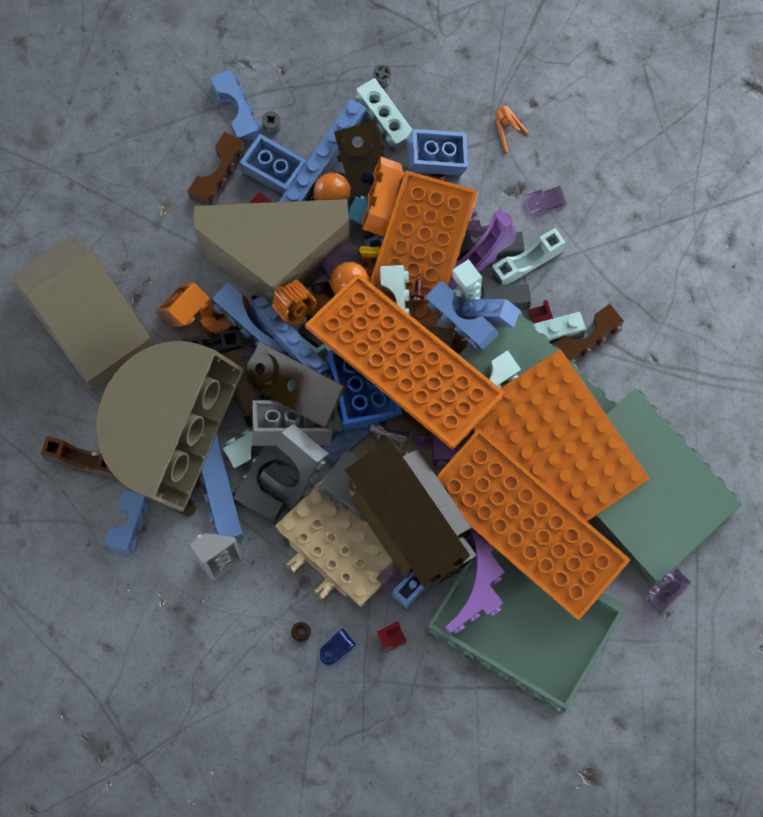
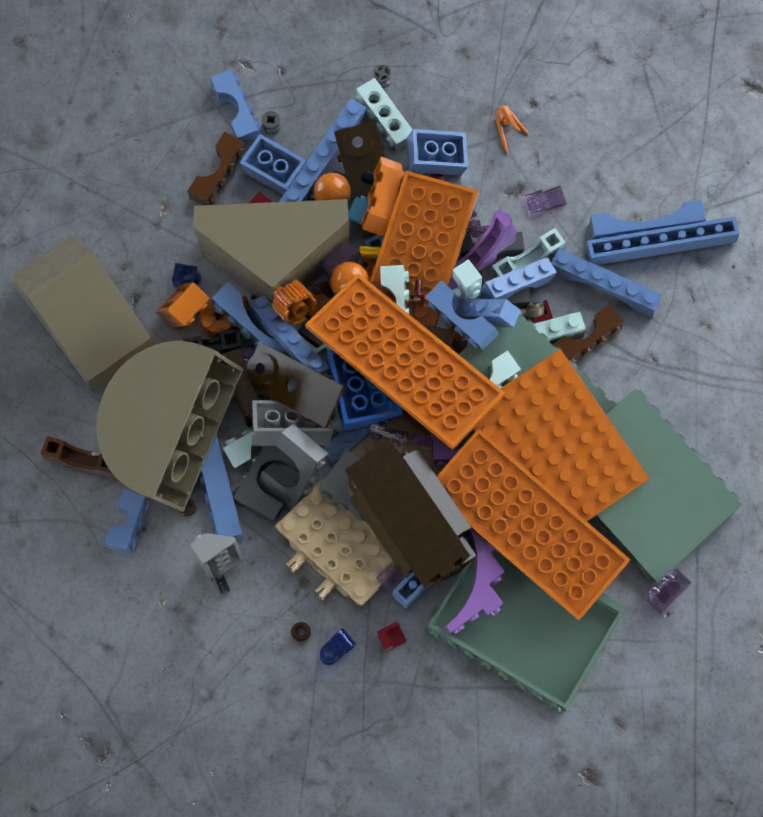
(181, 270): none -> clear blue brick
(222, 584): none -> black bush
(531, 275): none -> medium blue arch
(533, 309): none -> dark tan plate
(580, 270): none -> medium blue arch
(607, 226): none -> medium blue arch
(662, 241): none -> medium blue brick

